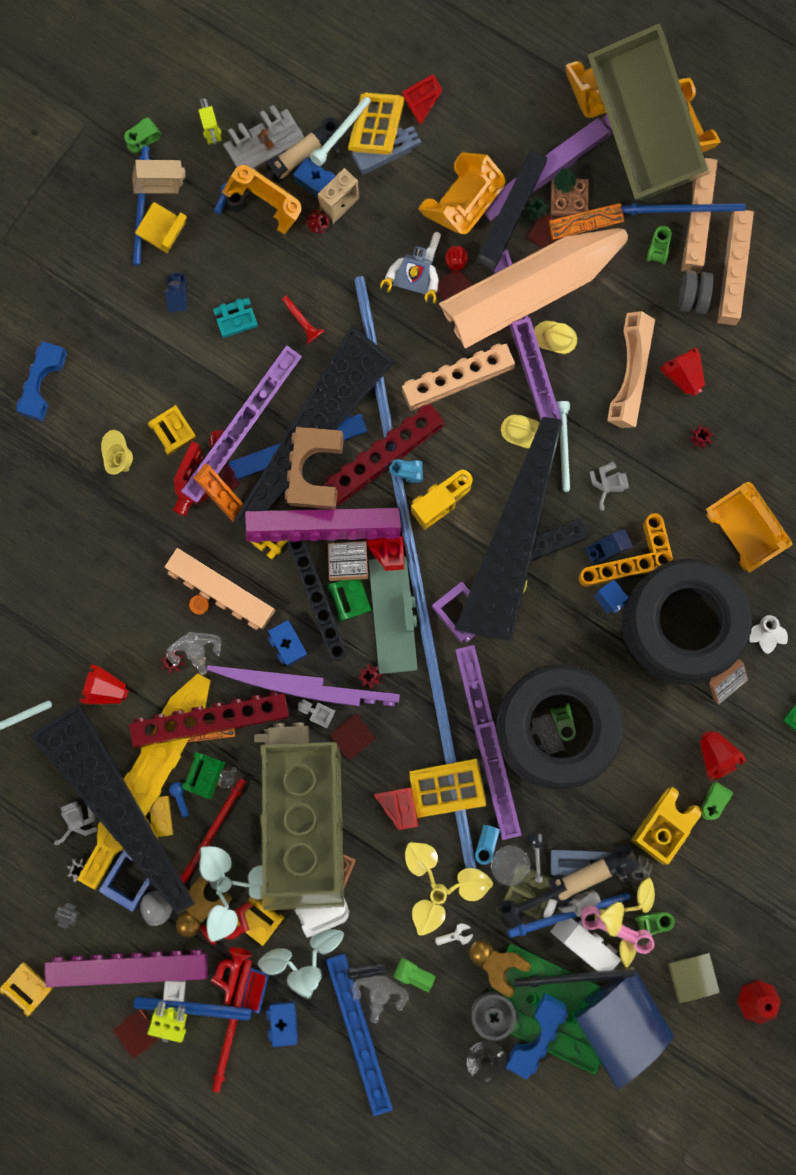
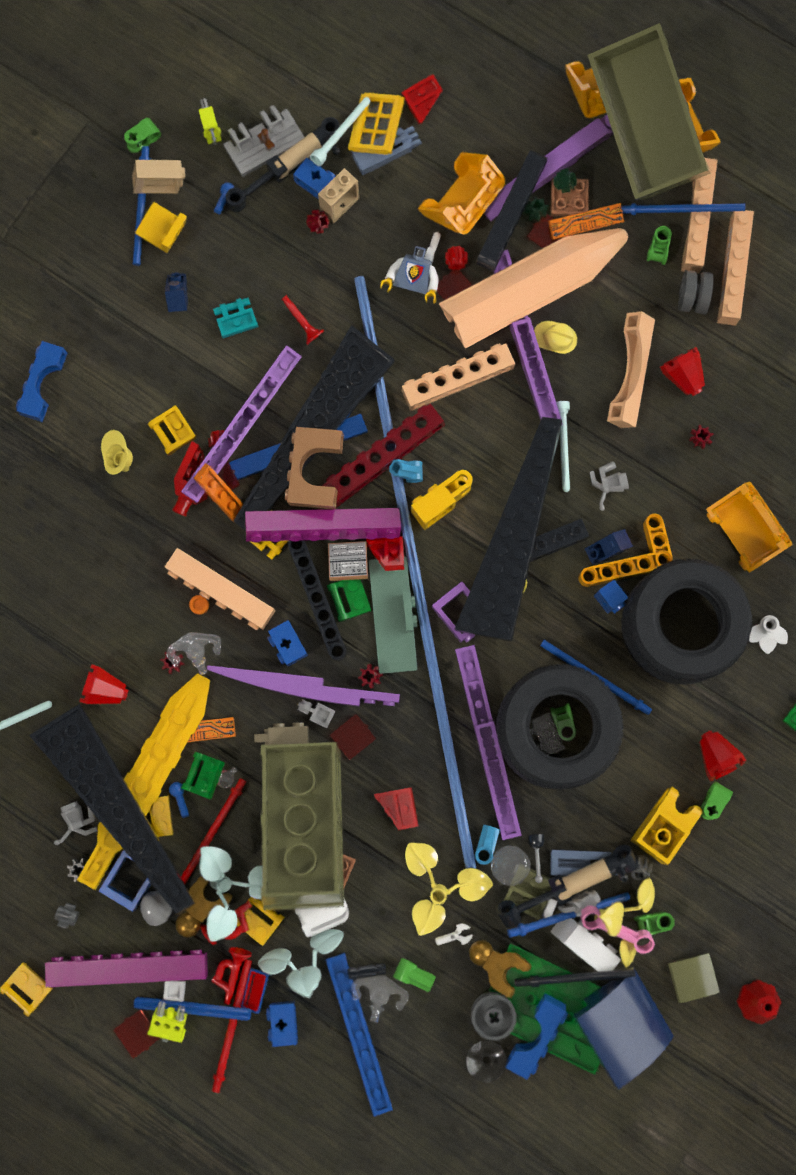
(139, 725): dark red brick -> none
(287, 204): light orange windscreen -> none
(447, 788): yellow piece -> none
(519, 430): light yellow piece -> none
(638, 704): none -> blue bar
(728, 681): tile -> none

